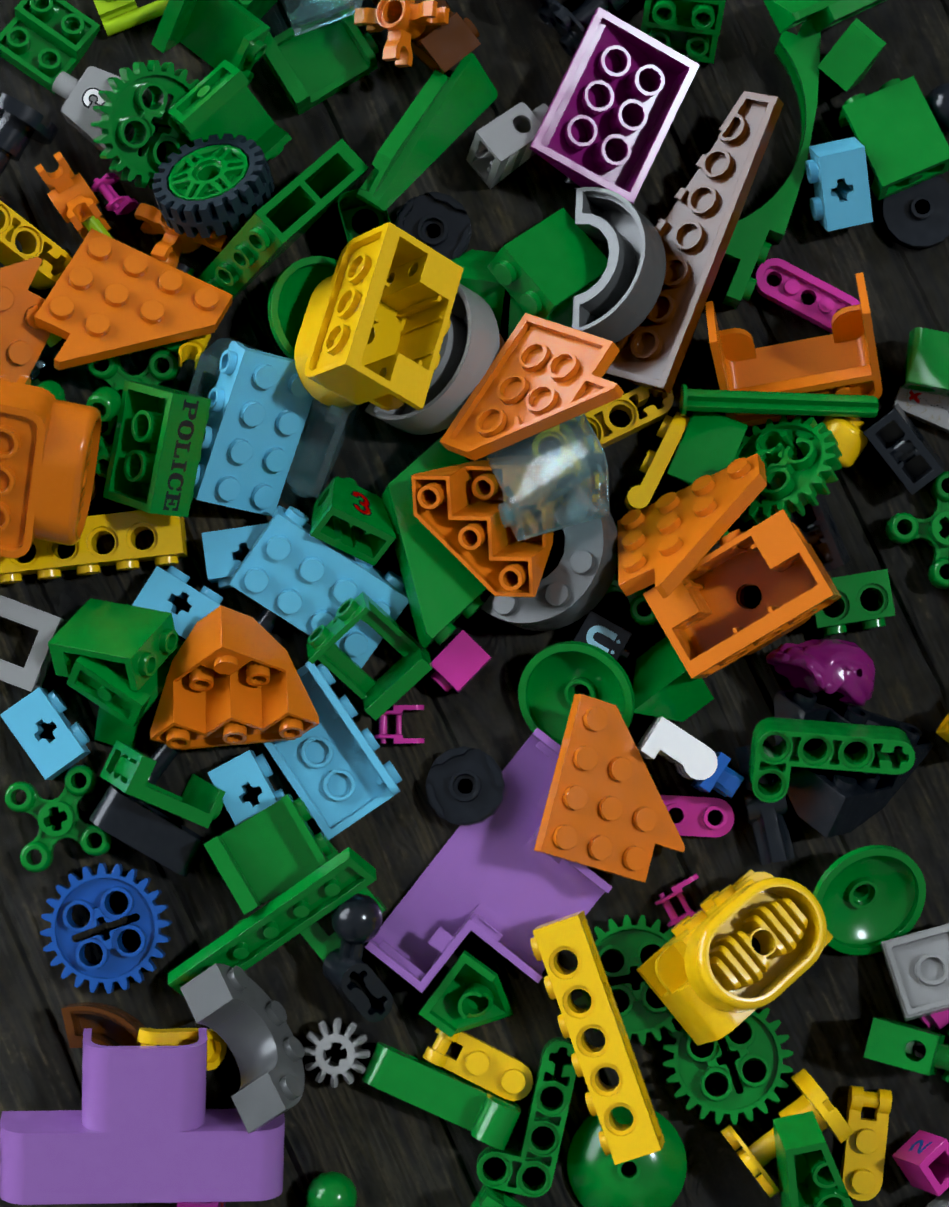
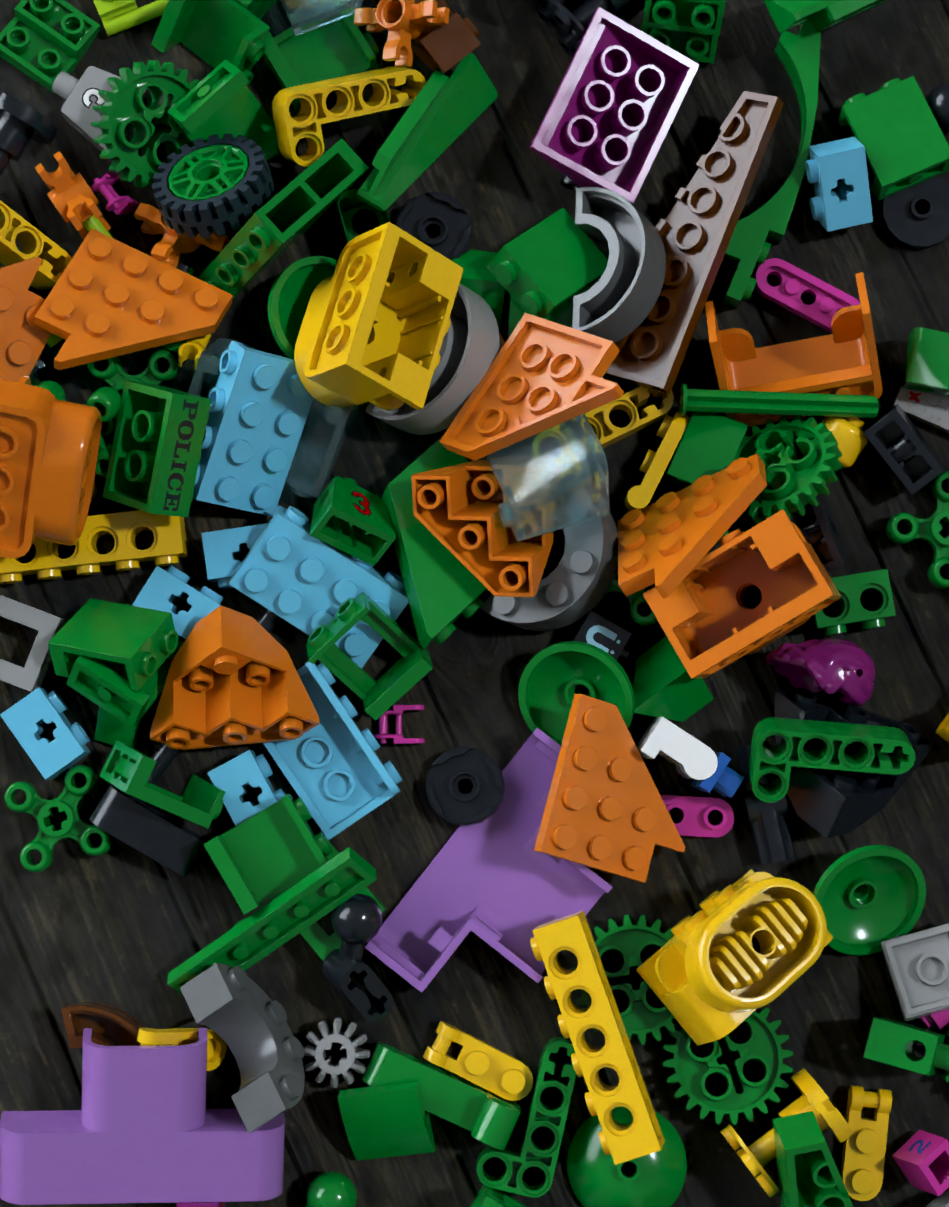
(117, 961): blue gear -> none
(348, 105): none -> yellow beam
(386, 1121): none -> green slope
(458, 663): dark pink brick -> none
(466, 997): green slope -> none
(505, 143): light grey torso -> none
(676, 890): dark pink piece -> none
(852, 55): green slope -> none

